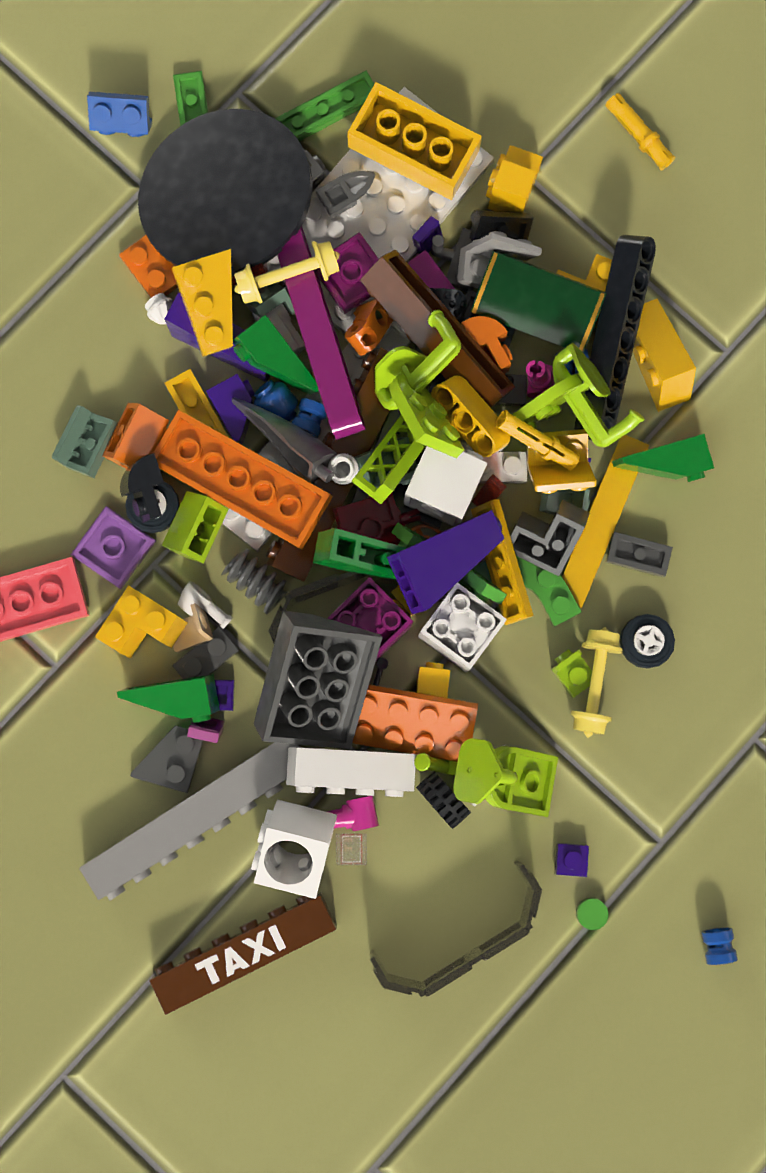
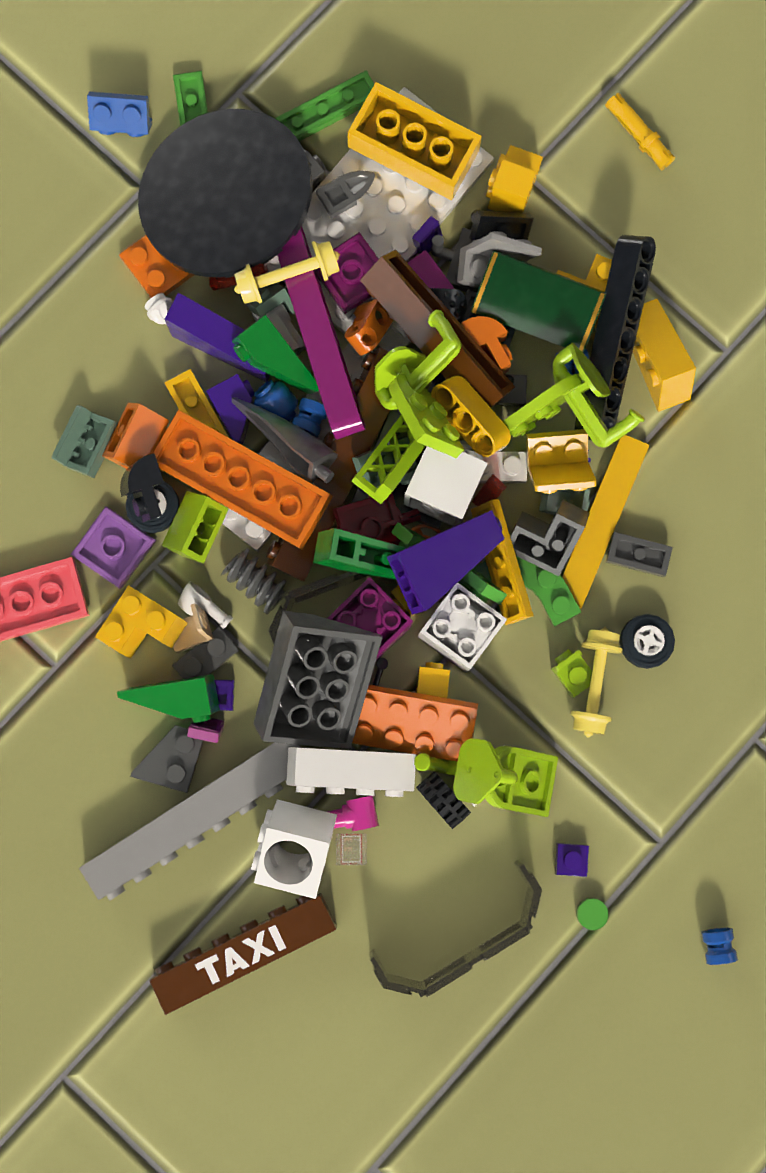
(208, 300): yellow wing -> none
(344, 468): white plate -> none
(539, 378): dark pink pin -> none
(564, 457): yellow pin -> none
(673, 461): green slope -> none

